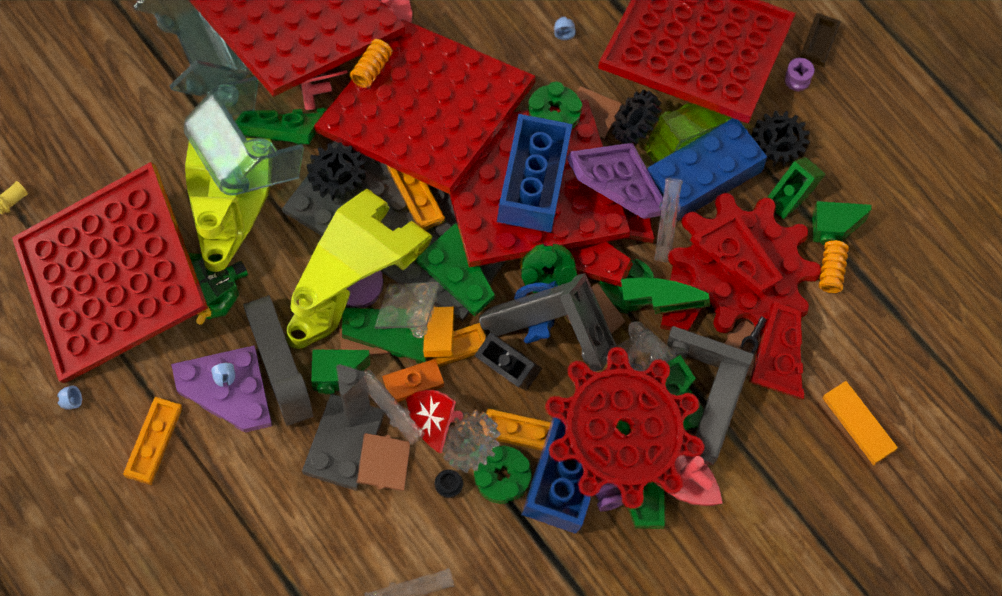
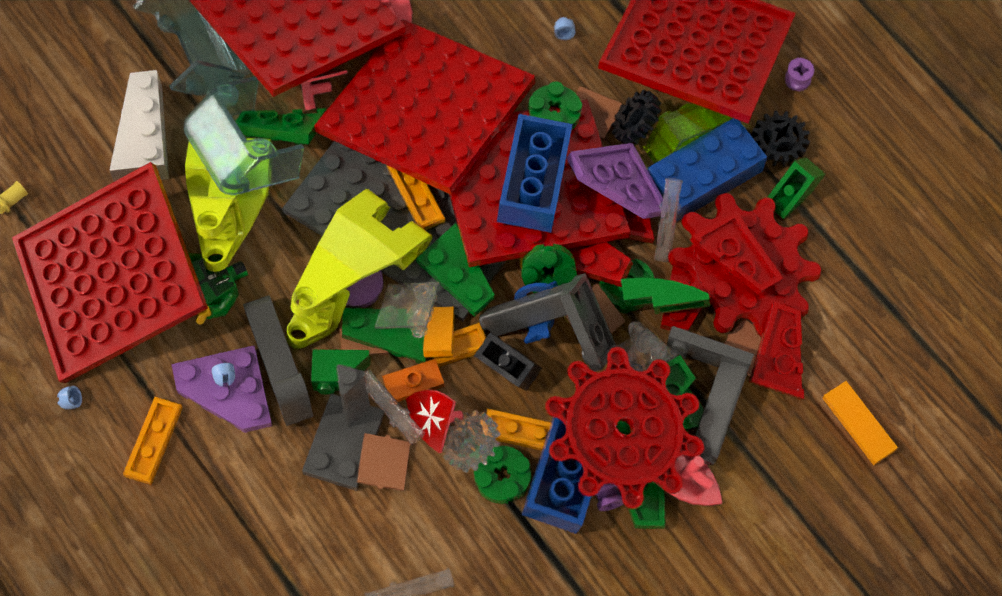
(141, 127): none -> white wedge
(327, 164): black gear -> none
(371, 63): light orange piece -> none
(448, 483): black plate -> none
(754, 335): black hand -> none
(820, 39): dark brown tile -> none
(833, 266): light orange piece -> none
(837, 220): green slope -> none

